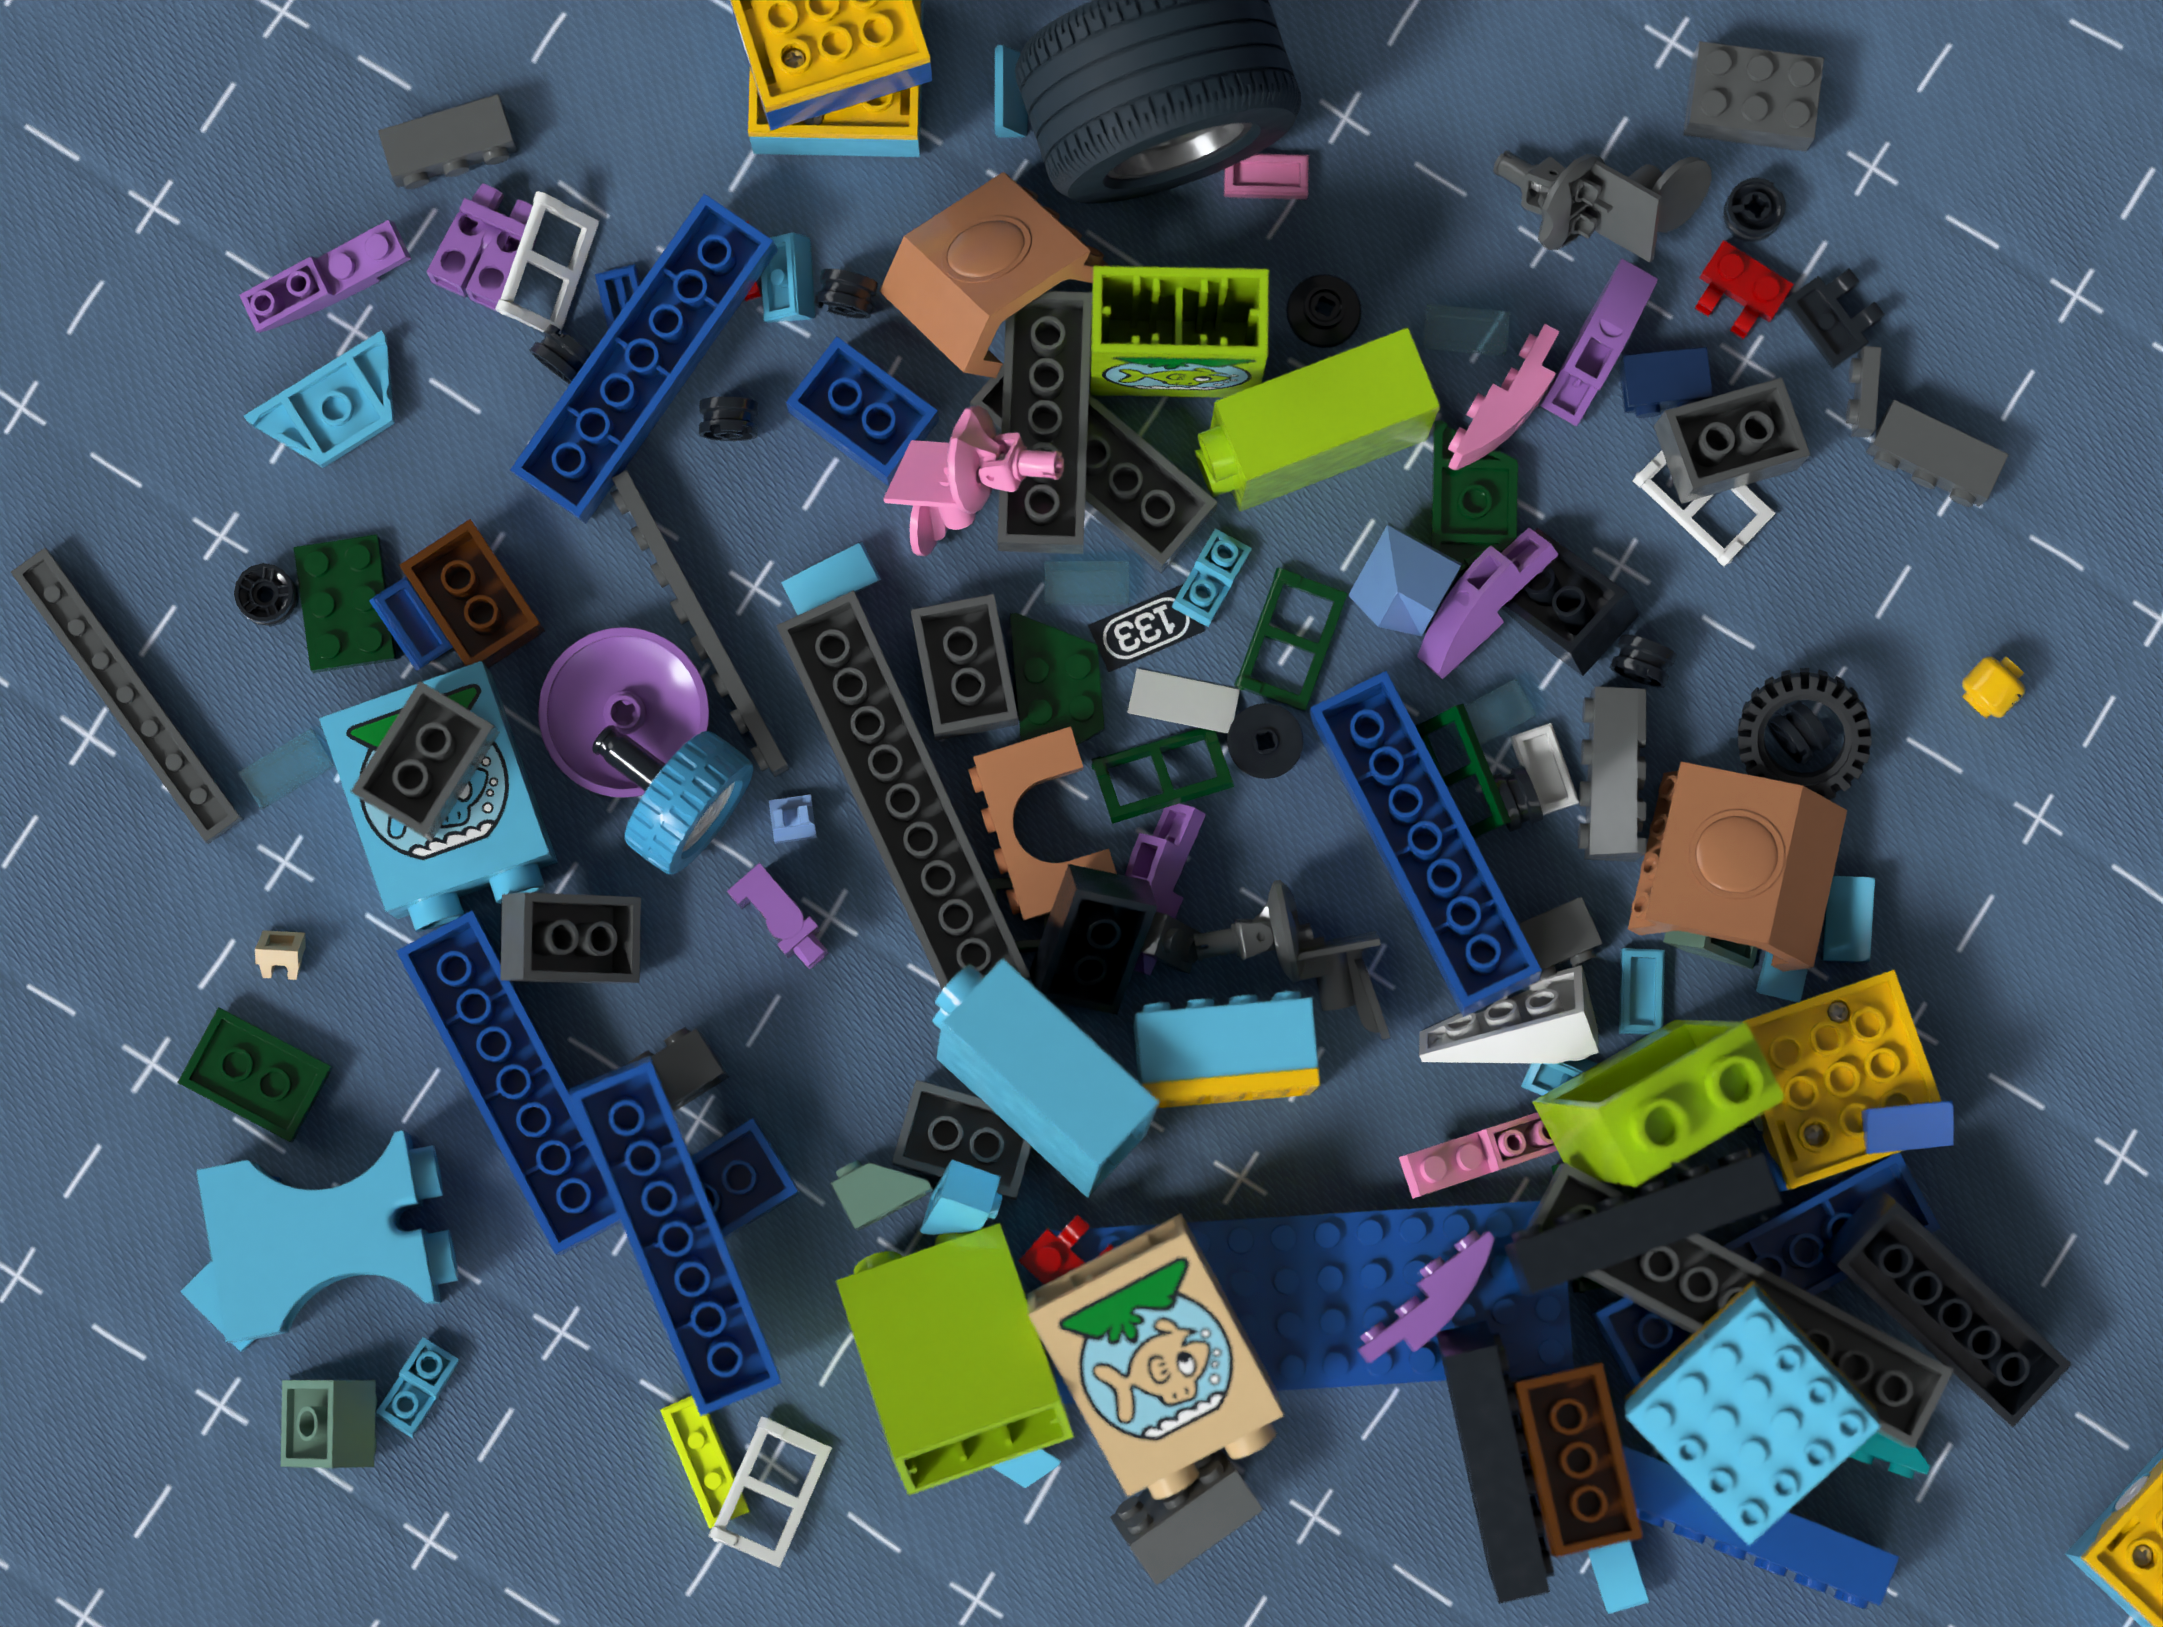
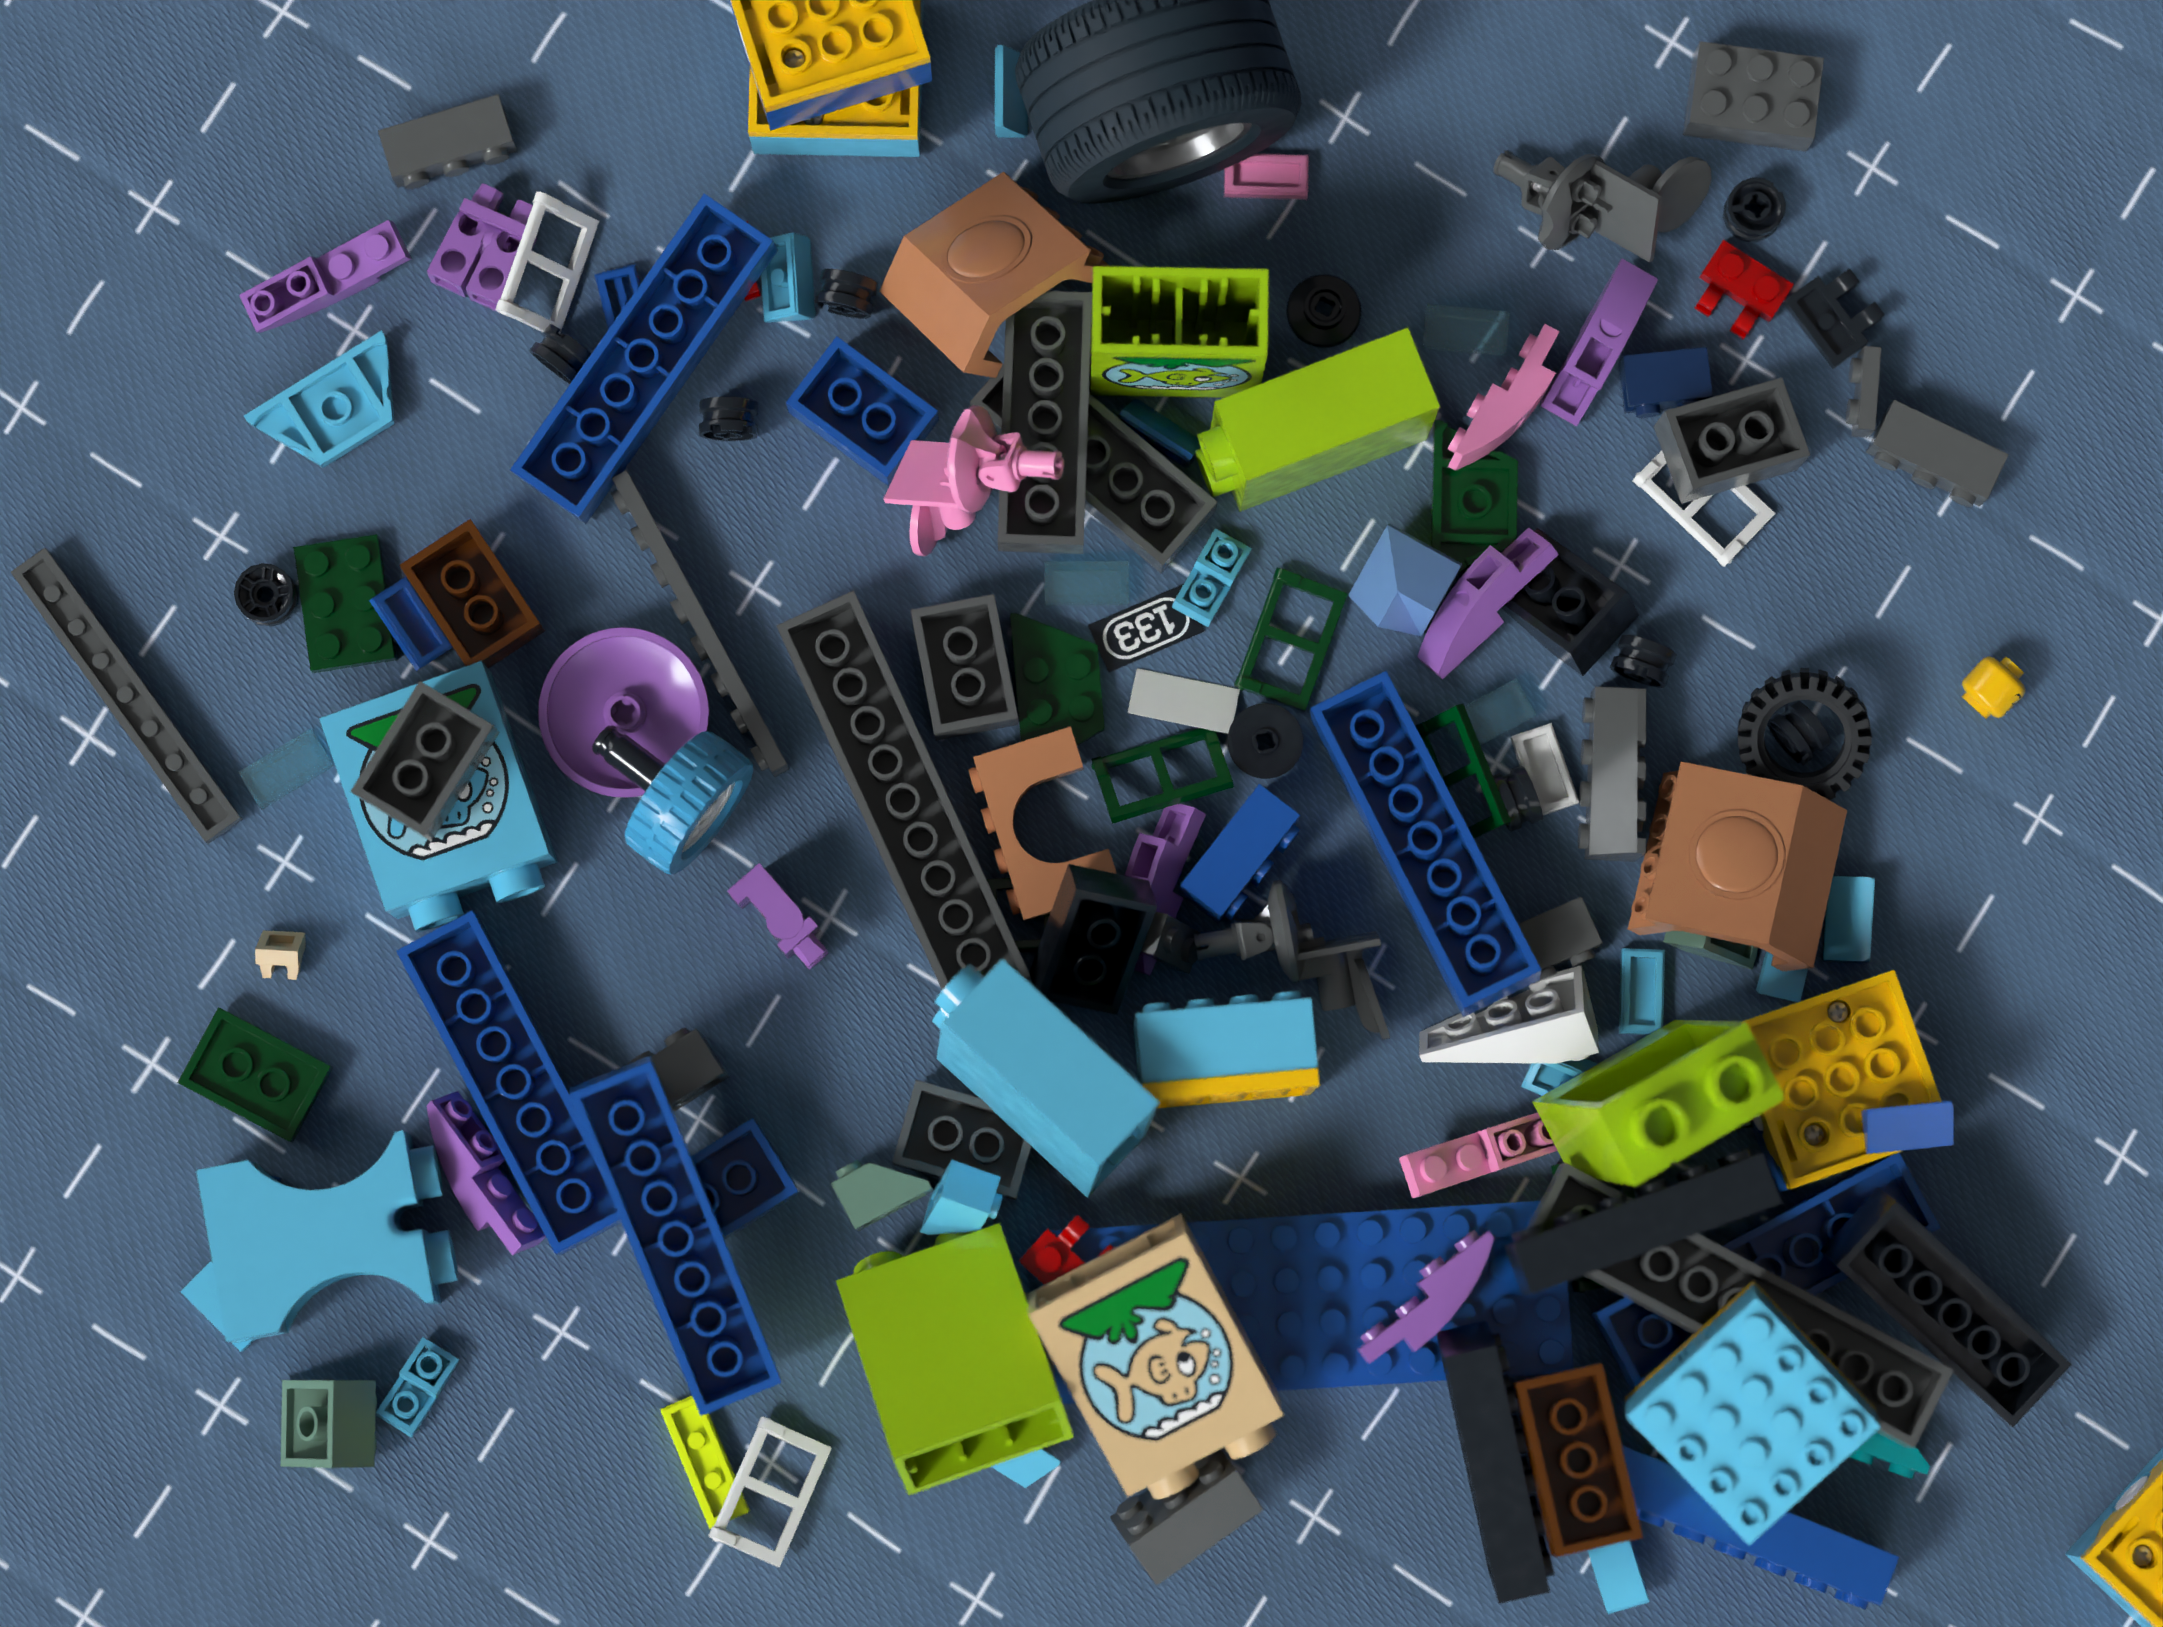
(471, 1166): none -> medium lavender slope
(570, 938): dark grey brick -> none
(792, 819): light blue tile -> none
(831, 578): medium azure slope -> none
(1160, 432): none -> slope
(1240, 855): none -> blue brick

